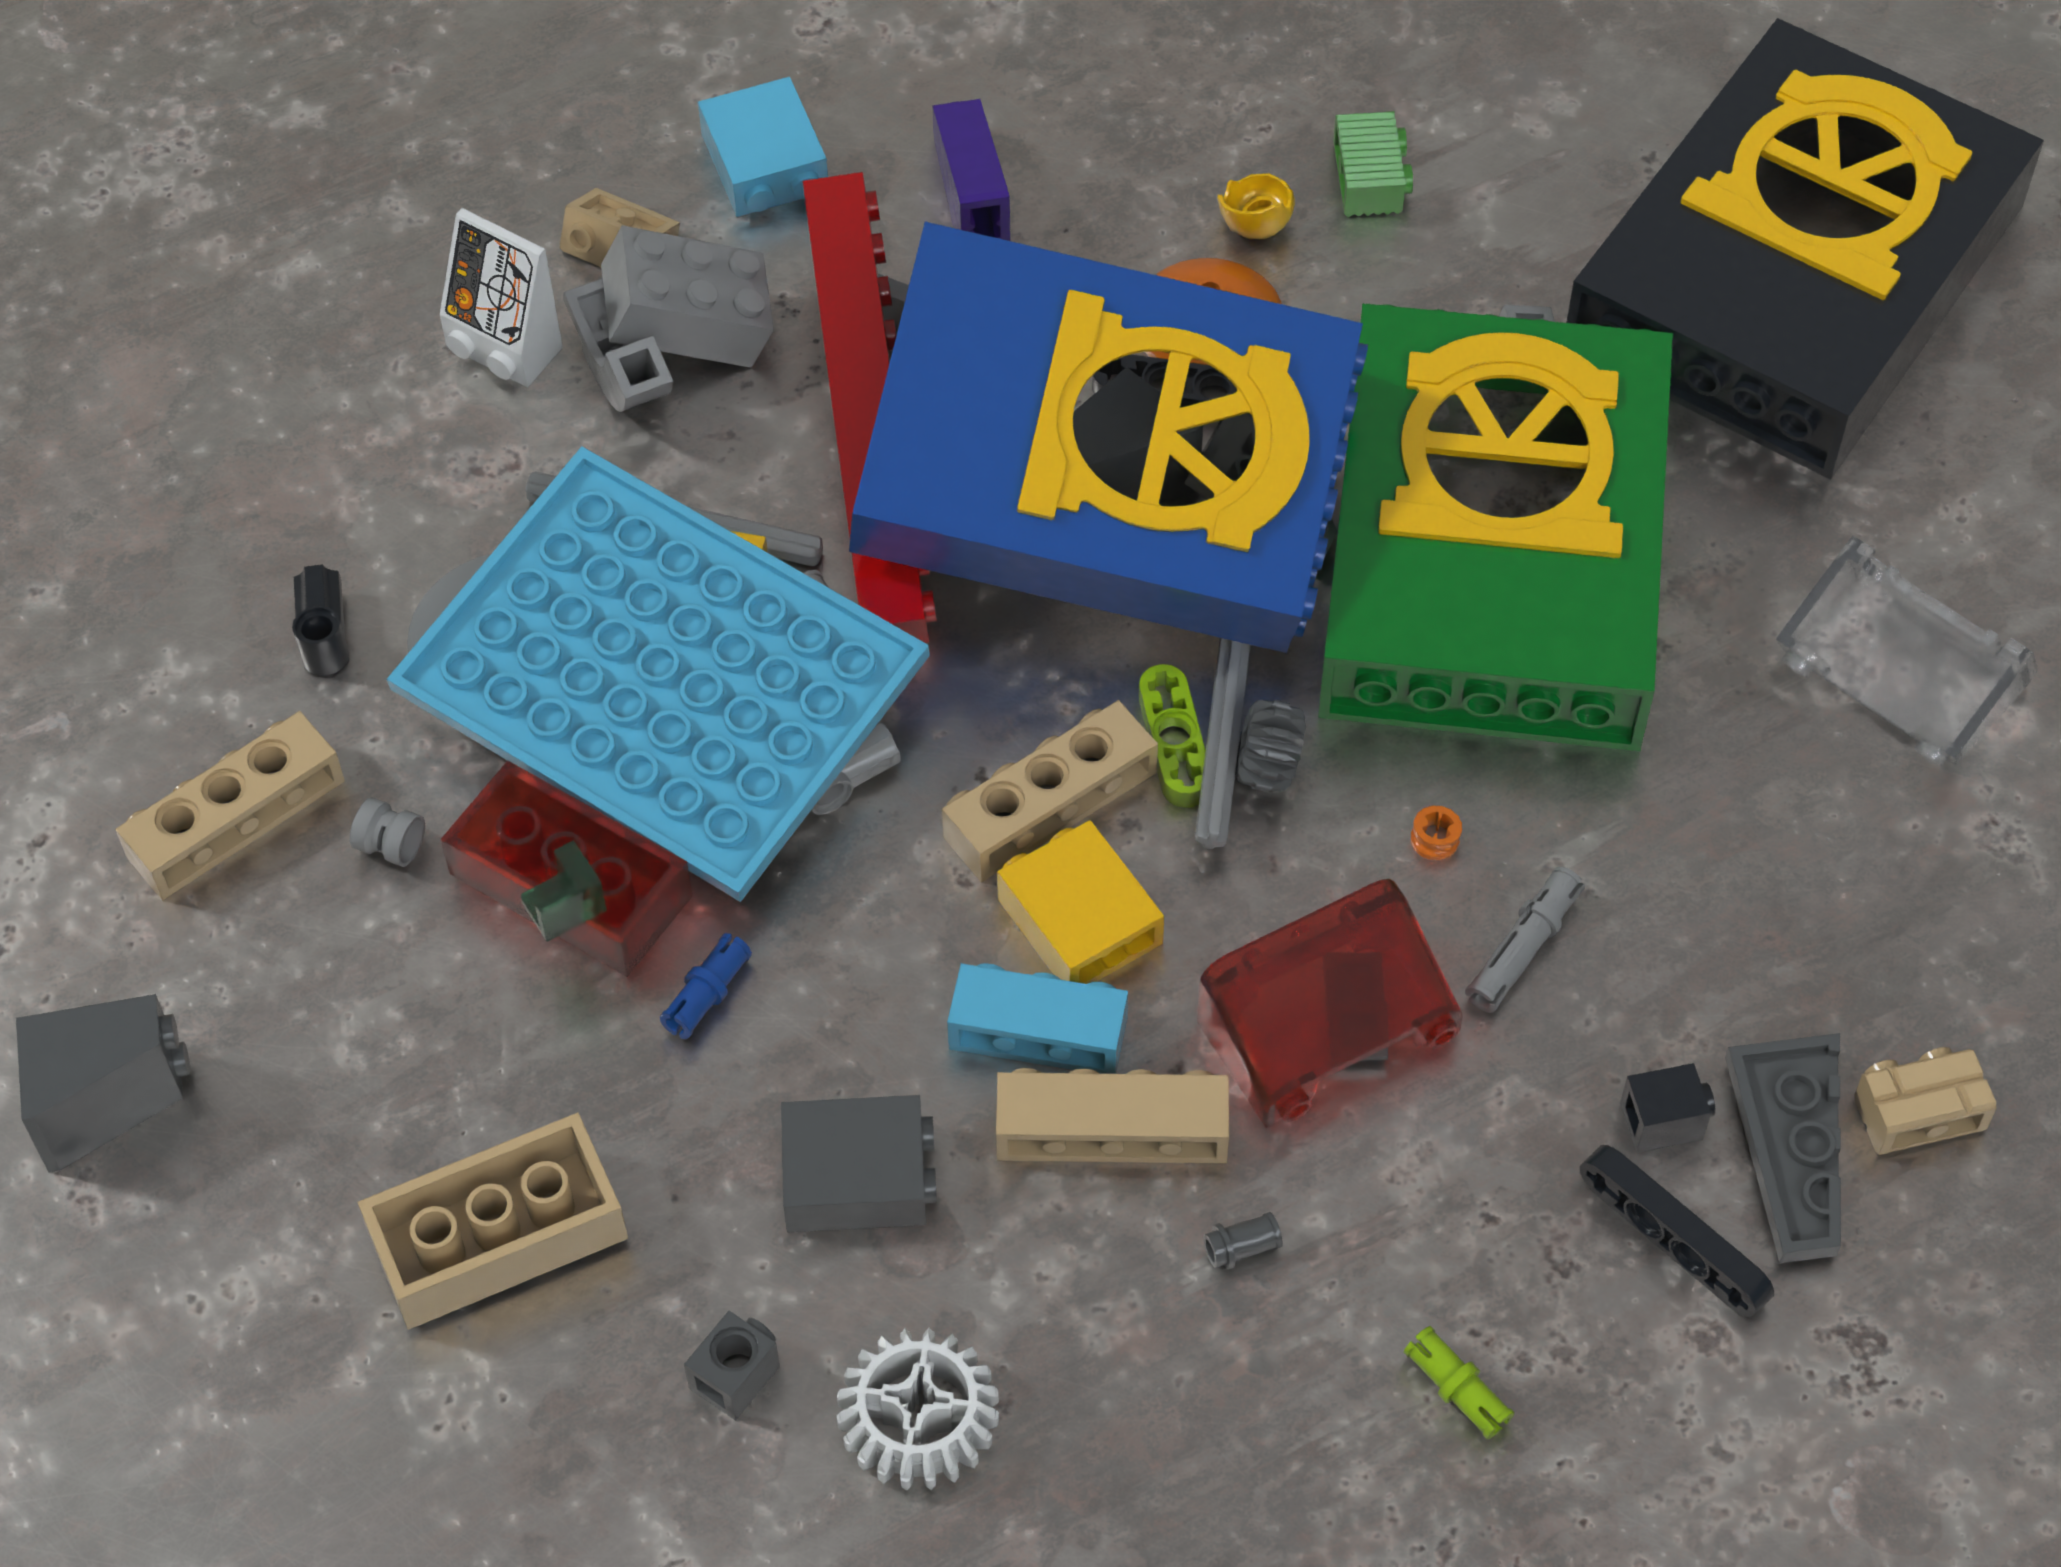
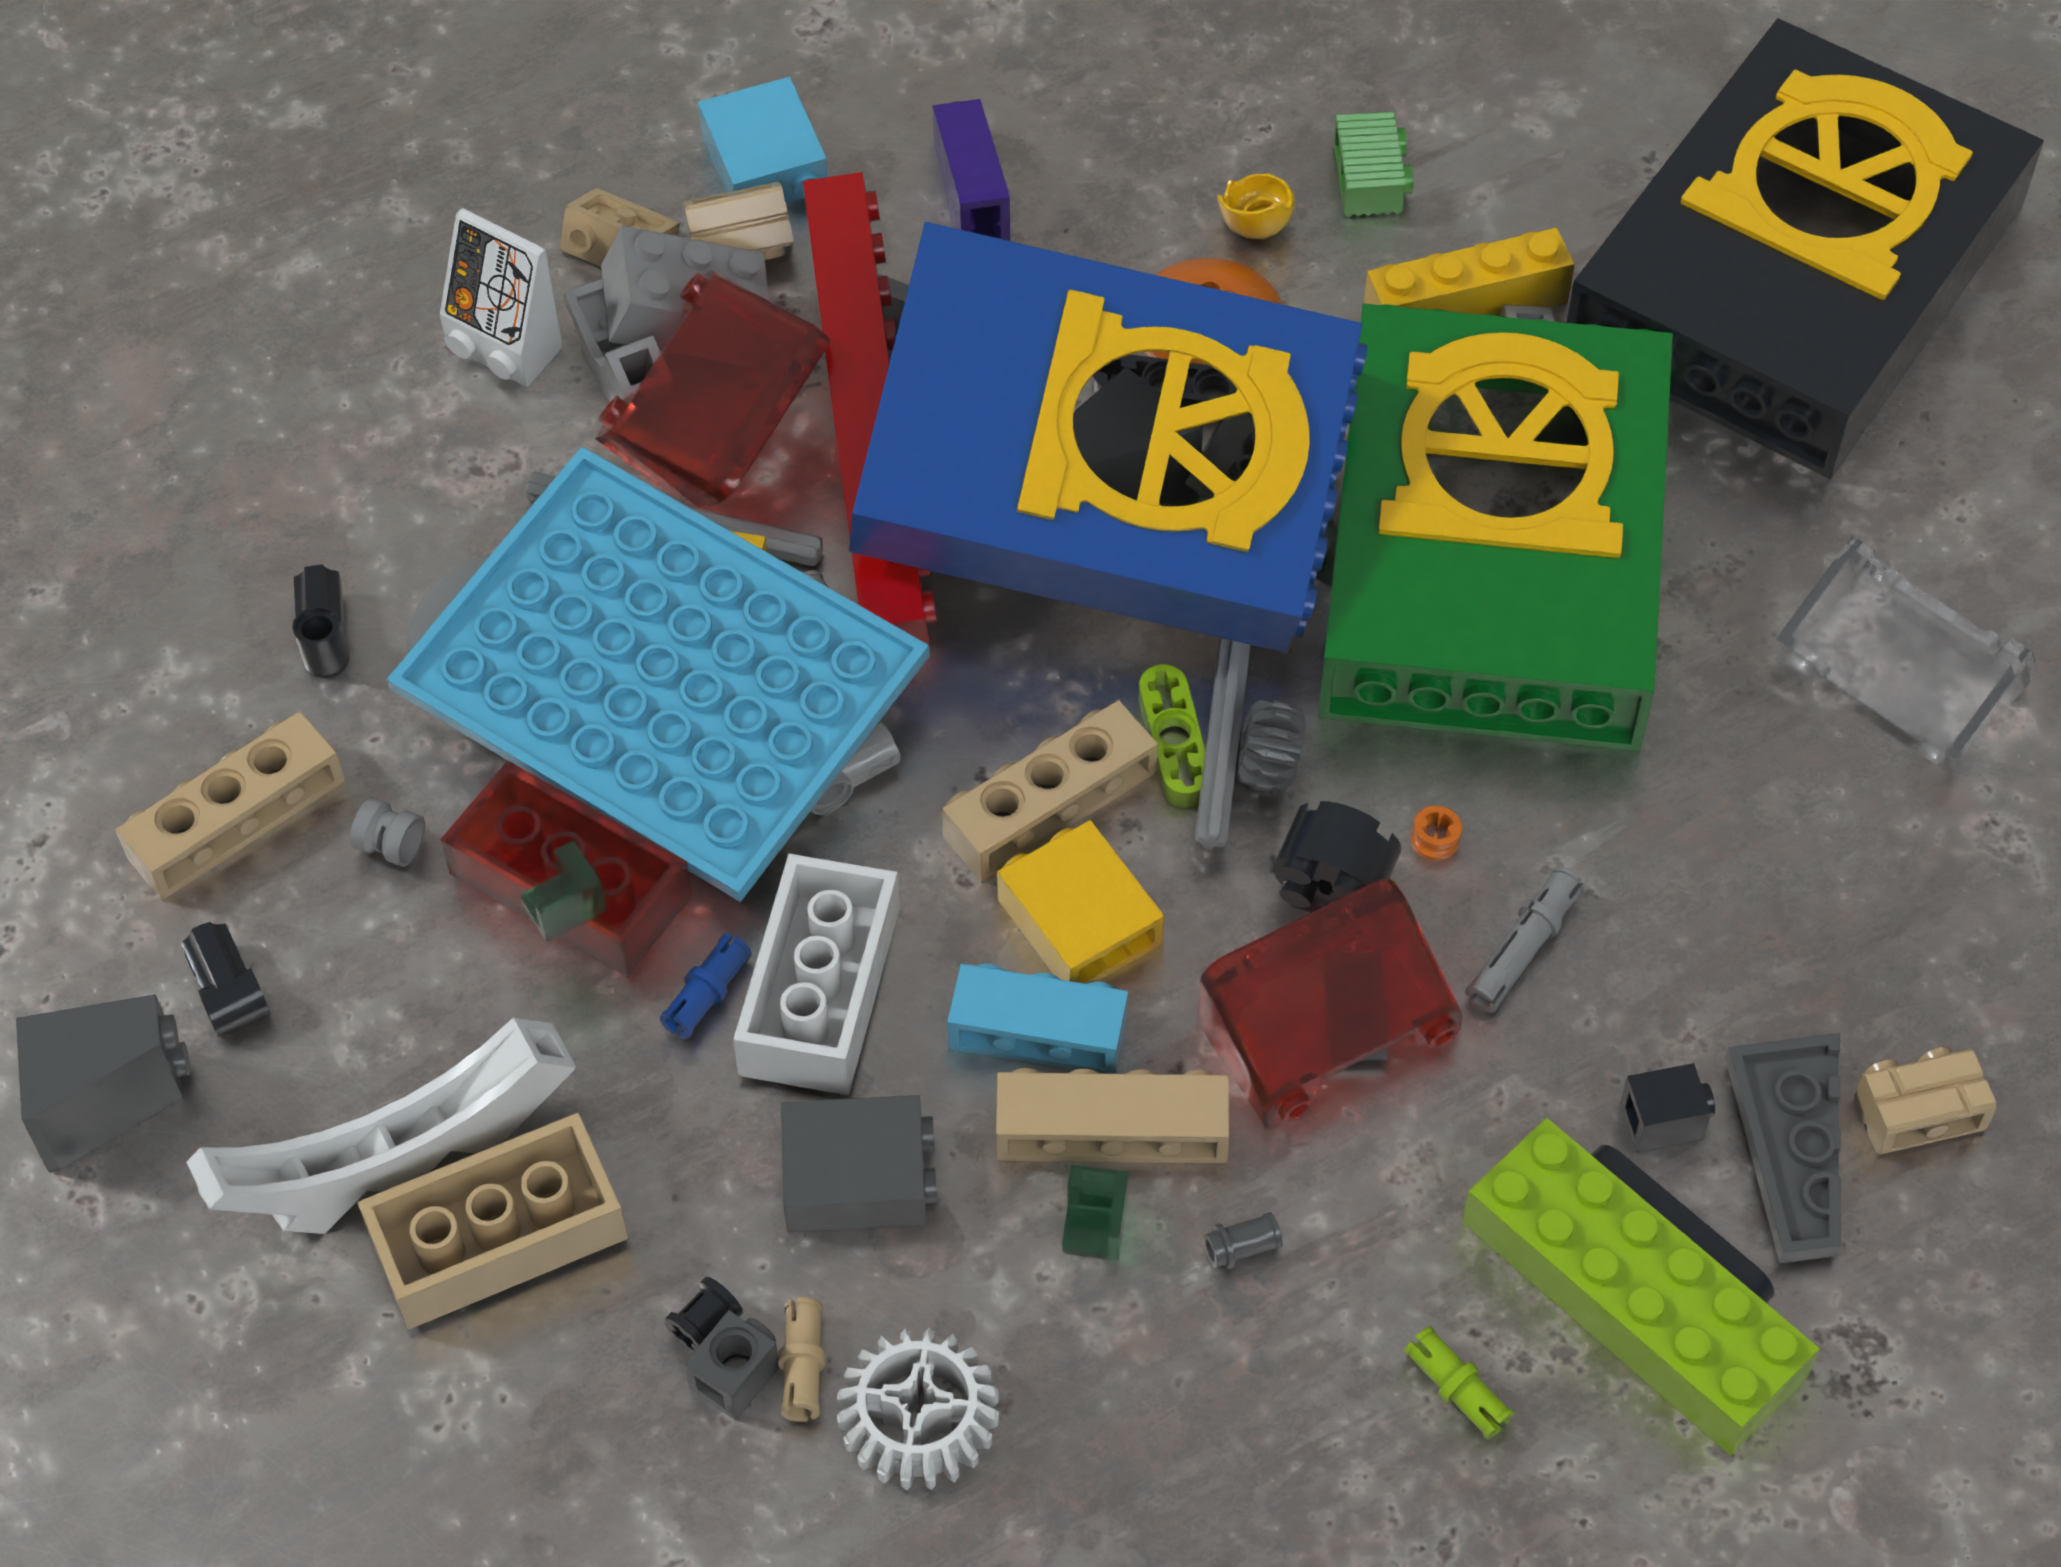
(227, 987): none -> black piece
(323, 1174): none -> white arch
(702, 1314): none -> black bush
(713, 392): none -> clear red windscreen
(743, 219): none -> tan brick
(802, 1359): none -> tan pin
(817, 974): none -> white brick
(1095, 1212): none -> clear green panel
(1332, 855): none -> black brick
(1480, 278): none -> yellow brick
(1639, 1285): none -> lime brick

